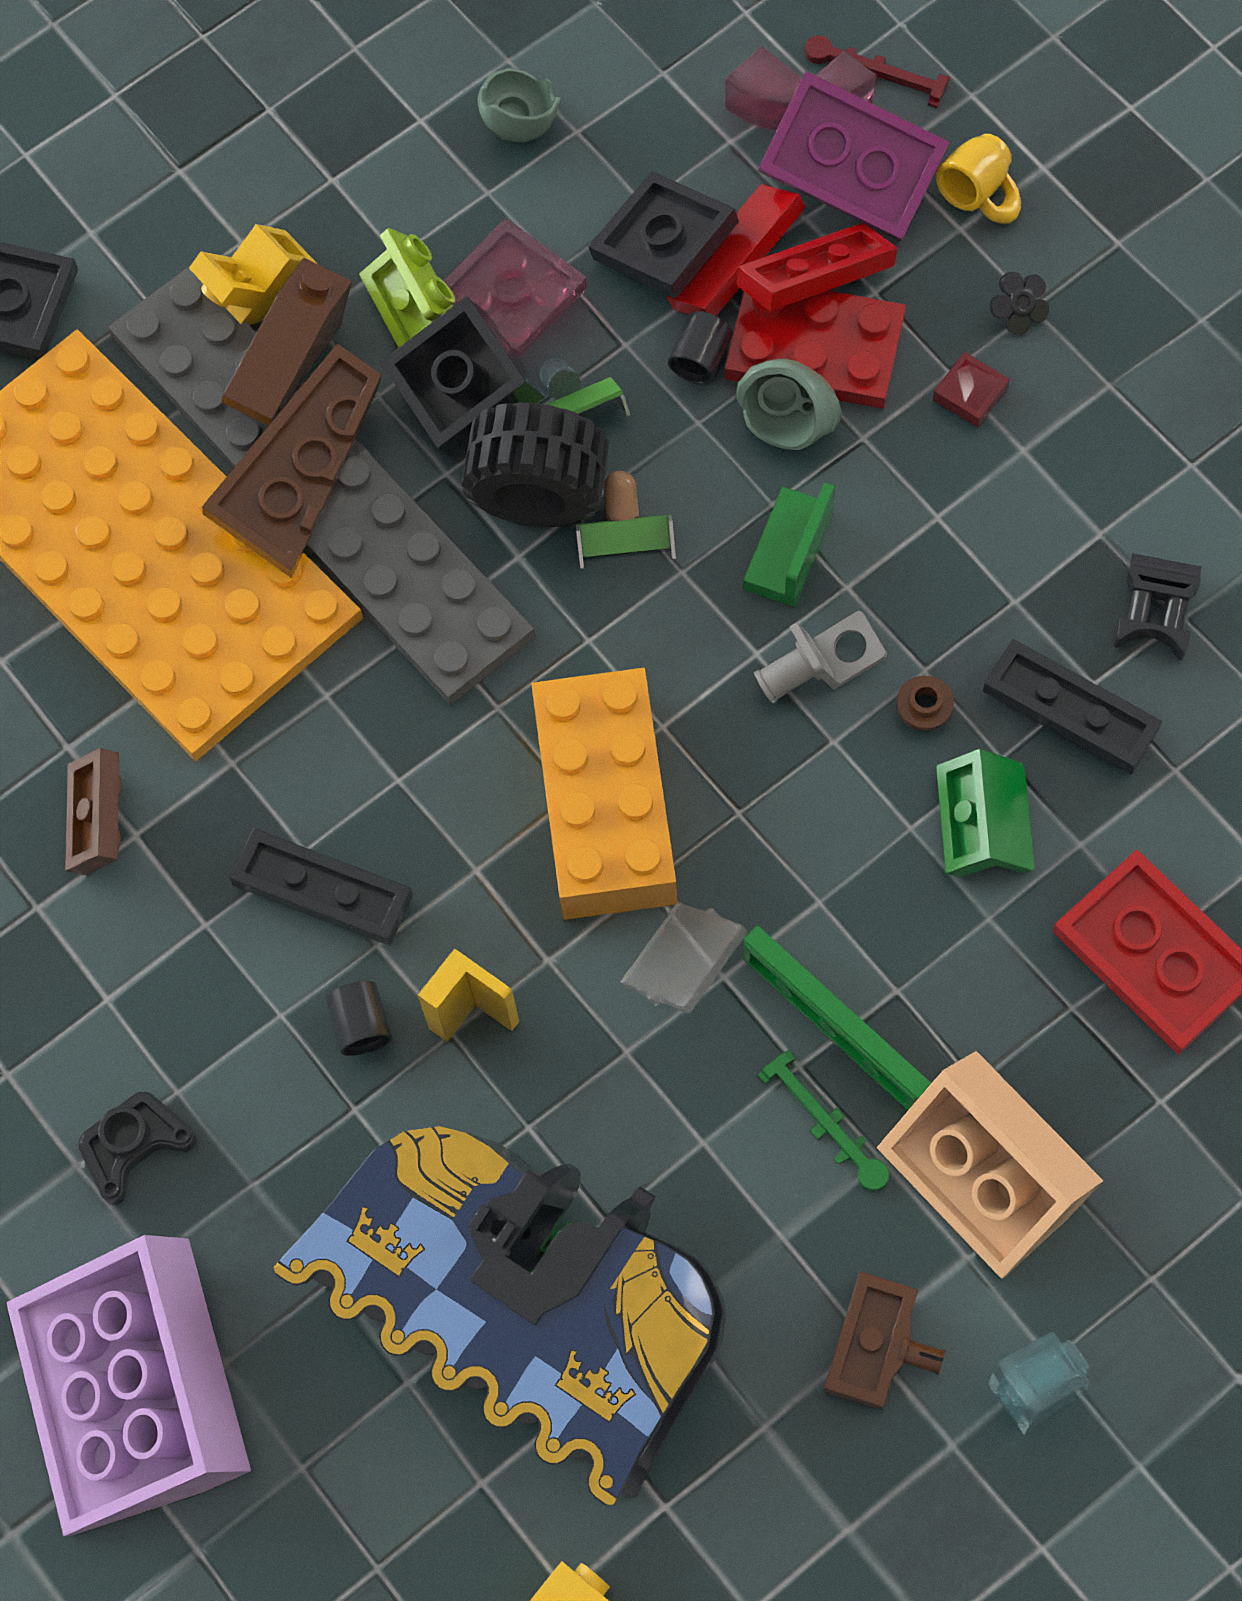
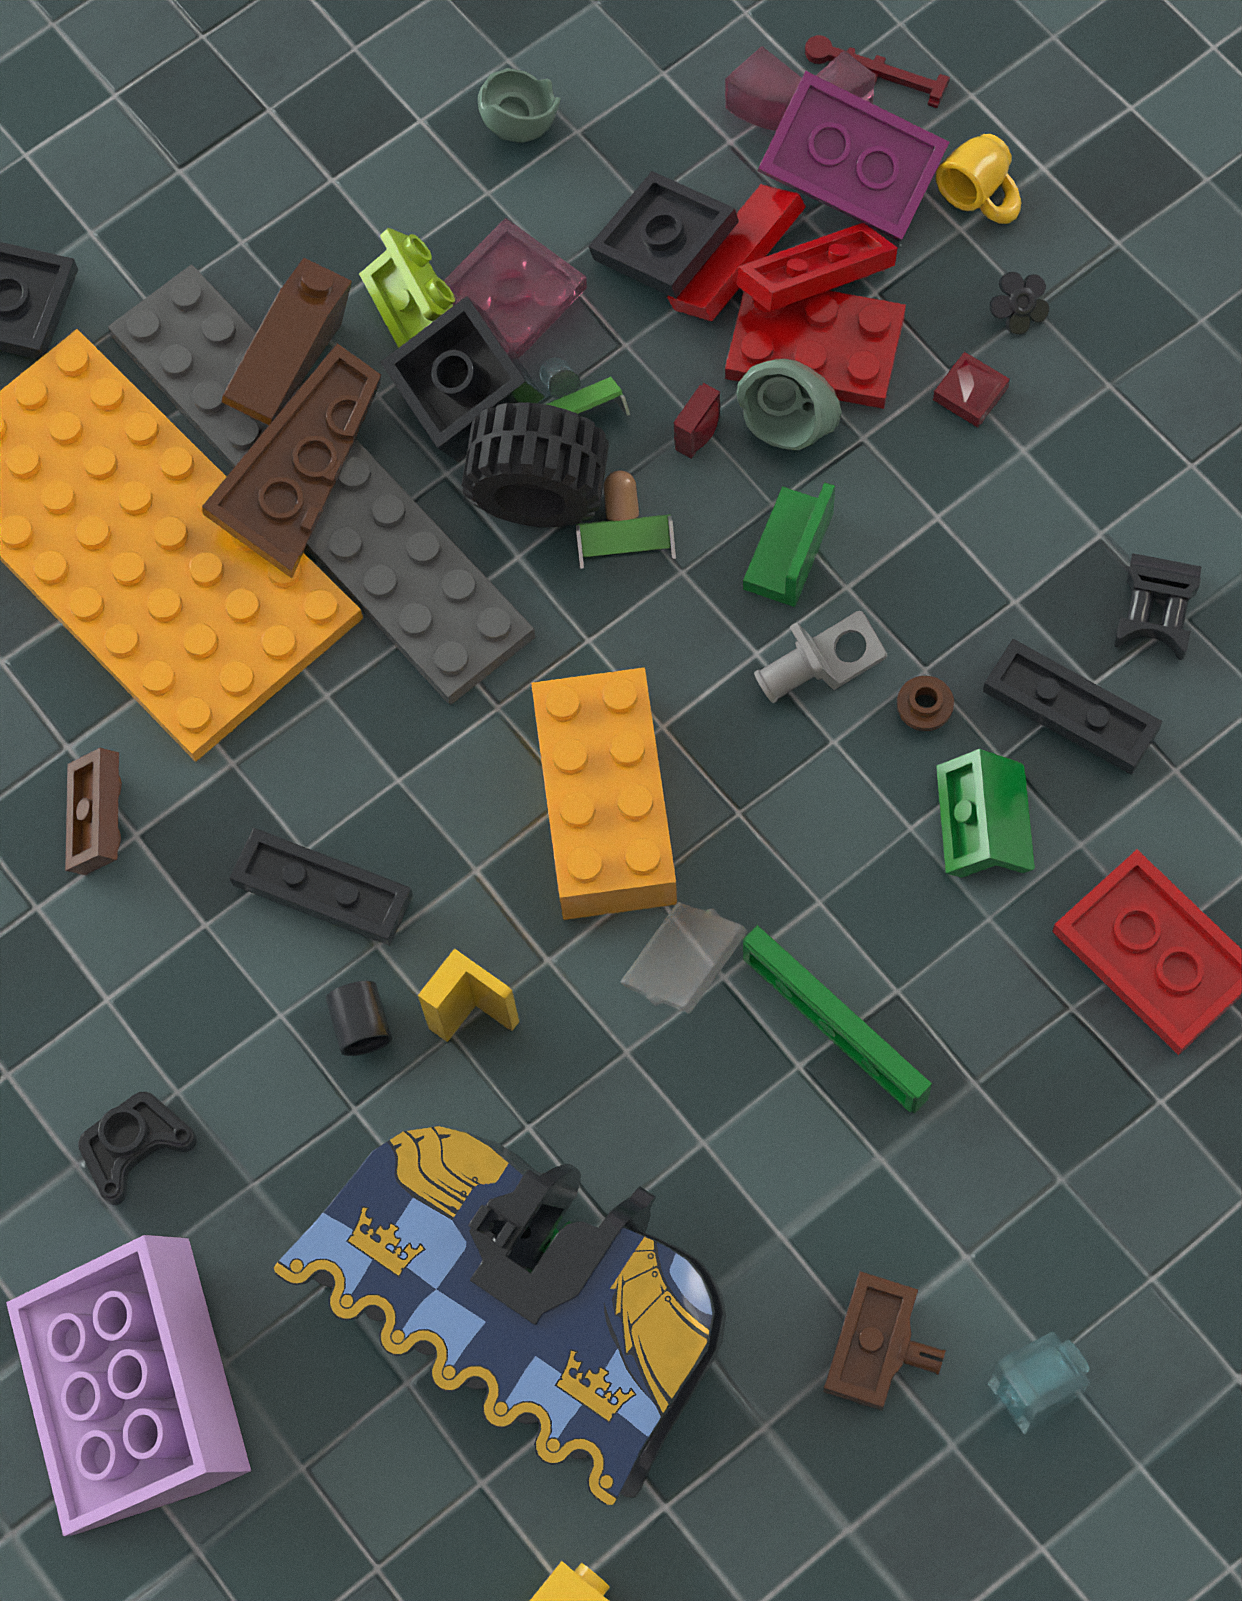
(253, 275): yellow brick -> none
(697, 421): none -> dark red tile
(700, 347): black beam -> none
(872, 1173): green piece -> none
(988, 1163): light nougat slope -> none

